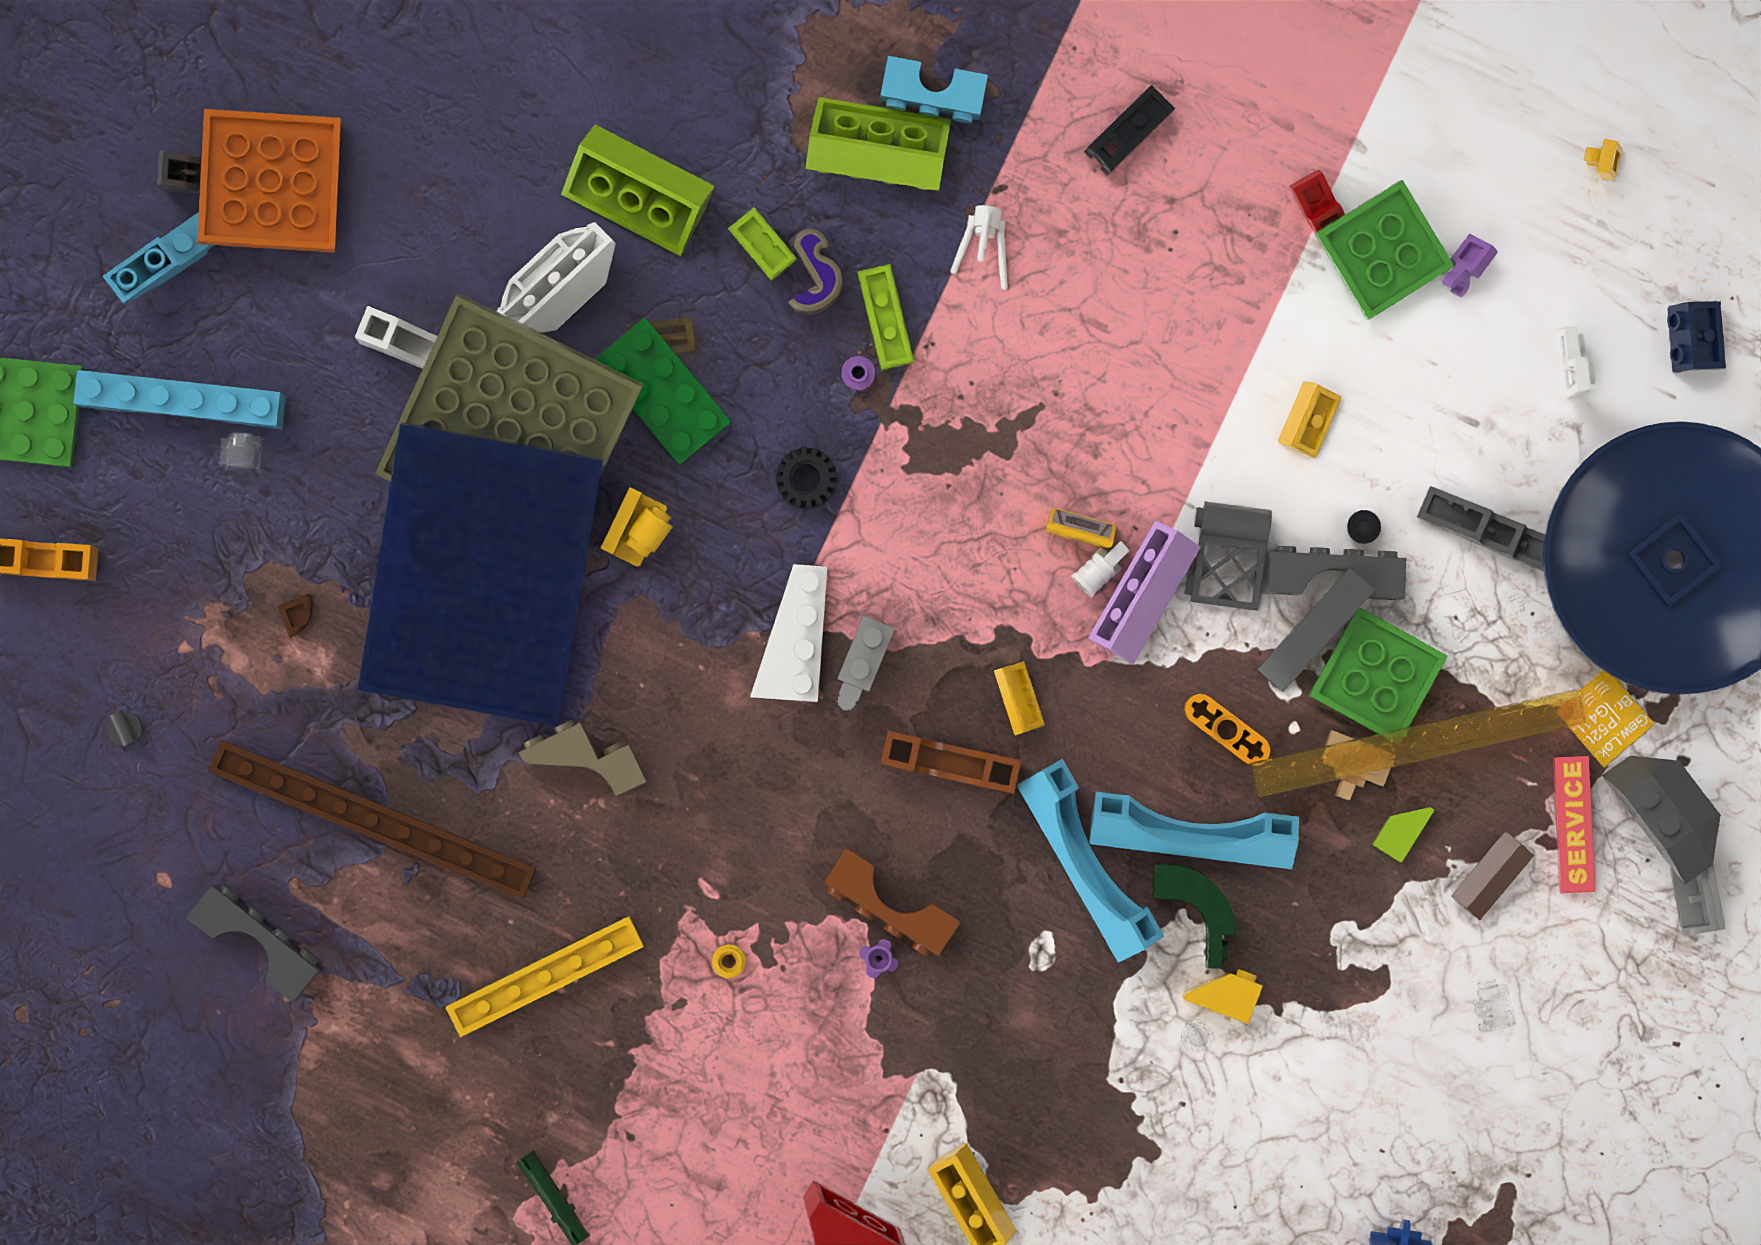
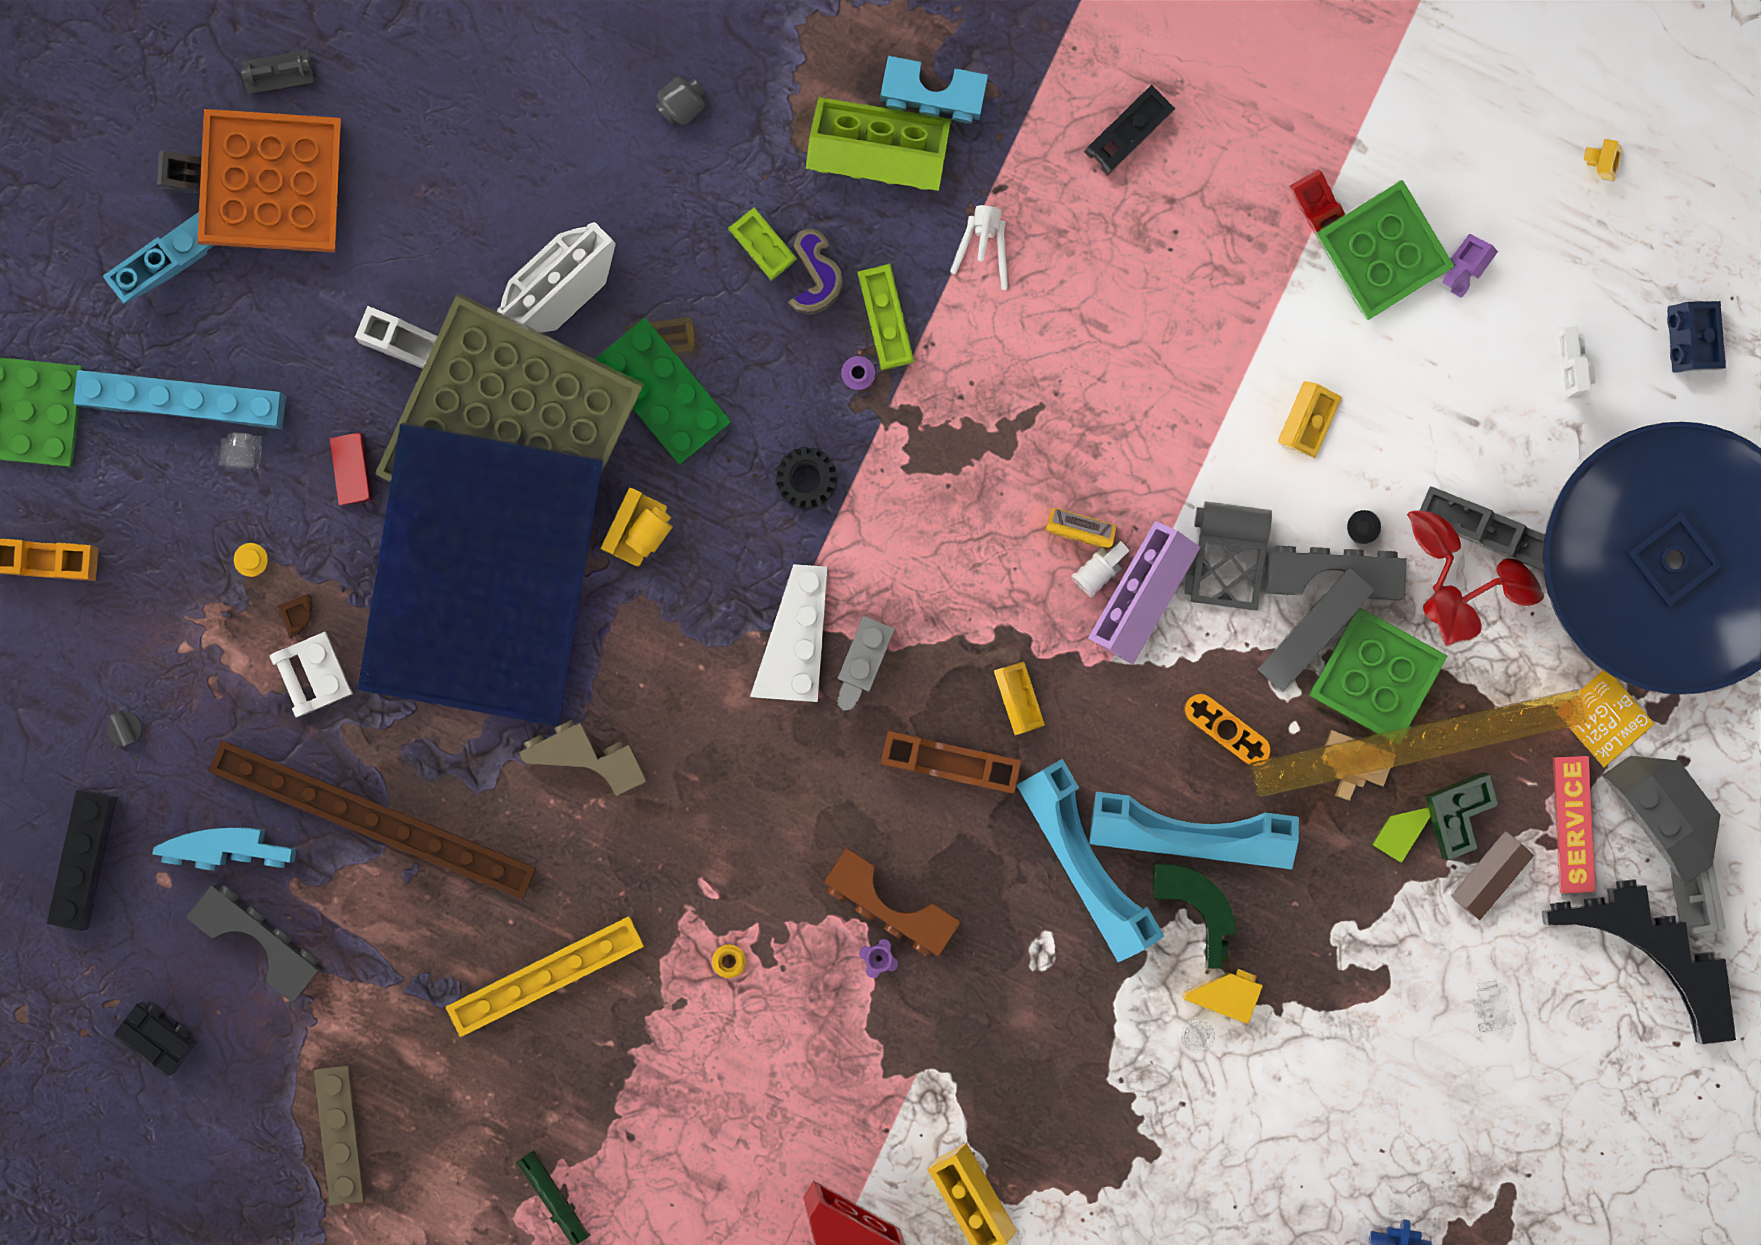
(81, 860): none -> black brick
(155, 1038): none -> black brick
(212, 845): none -> medium azure slope
(250, 559): none -> yellow plate
(277, 72): none -> dark grey hinge
(321, 669): none -> white plate
(339, 1135): none -> dark tan plate
(351, 469): none -> slope
(637, 189): lime slope -> none
(681, 100): none -> dark grey head
(1447, 606): none -> red plant
(1451, 813): none -> plate
(1700, 981): none -> black arch

